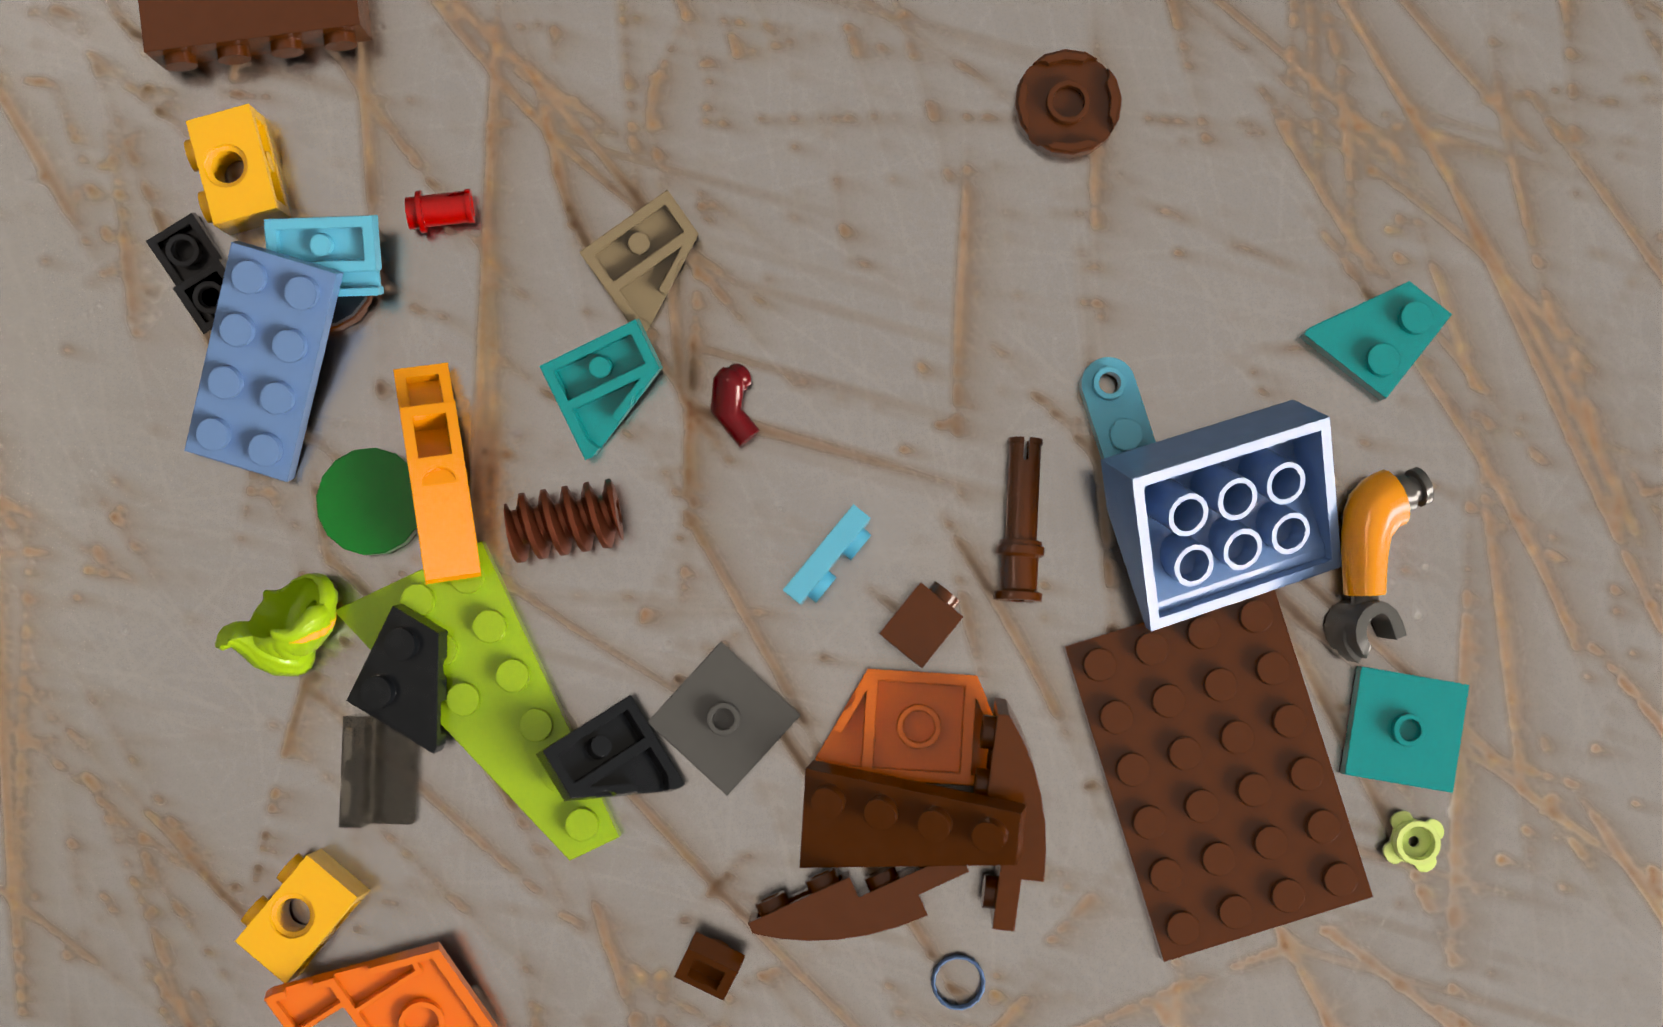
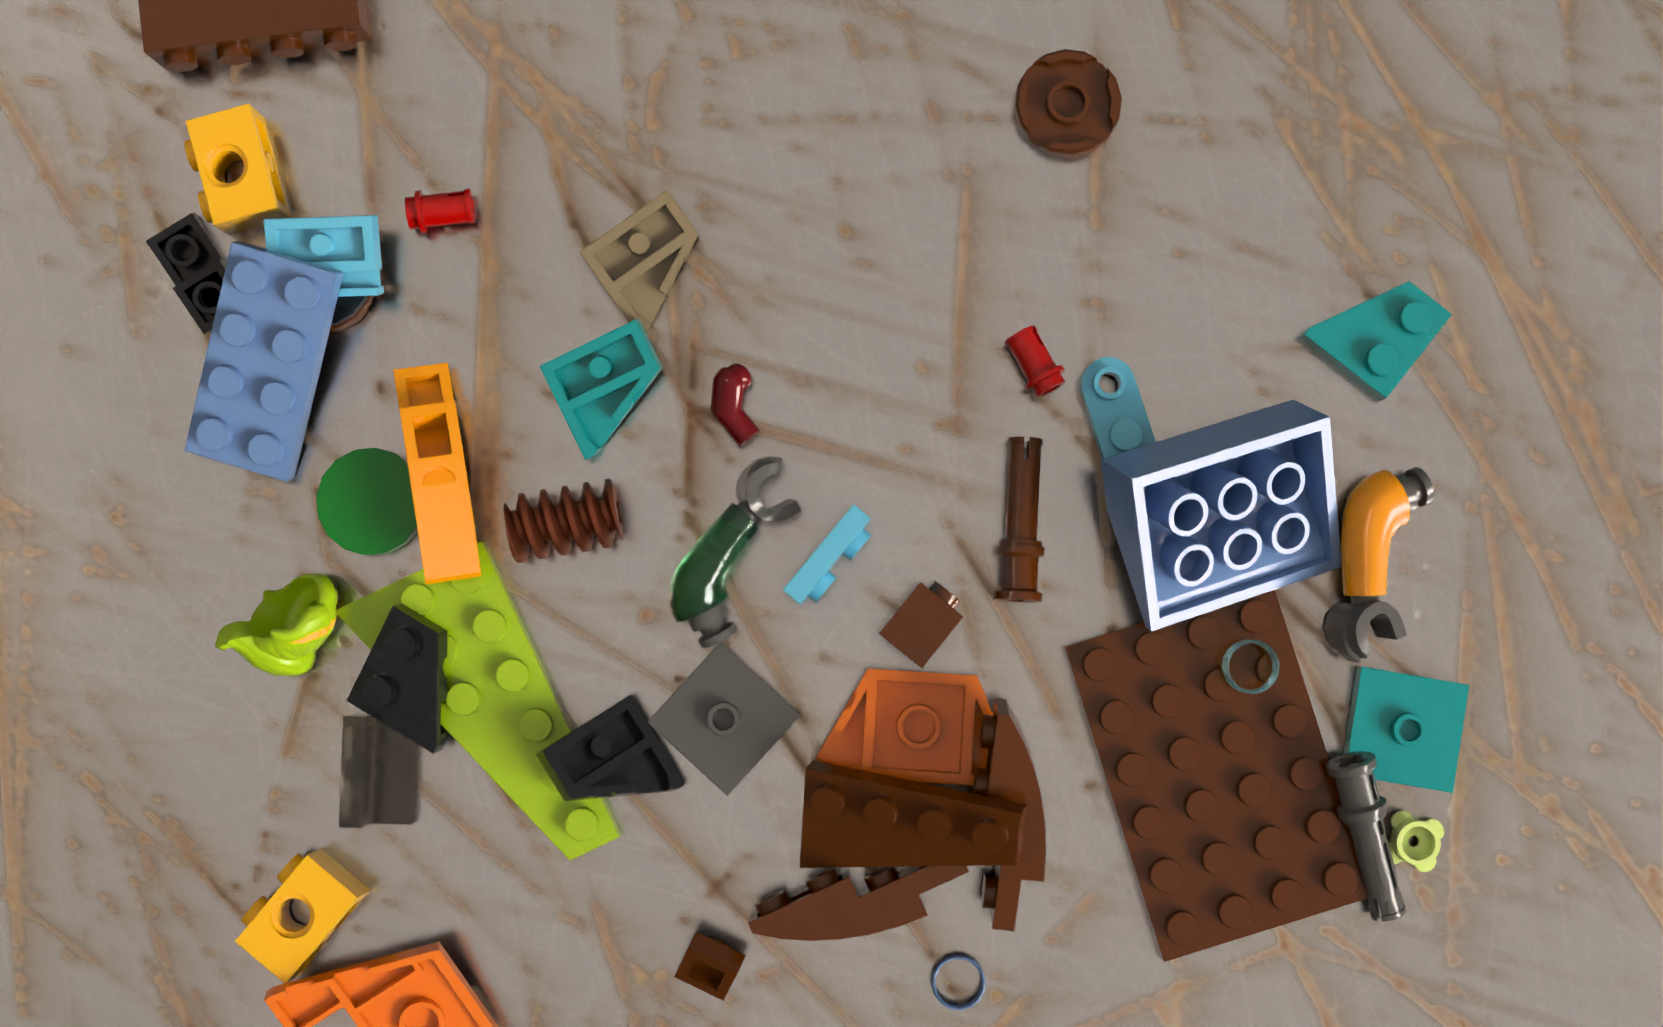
(703, 573): none -> clear green piece
(1035, 362): none -> red pin
(1275, 666): none -> clear light blue axle
(1364, 813): none -> dark grey pin

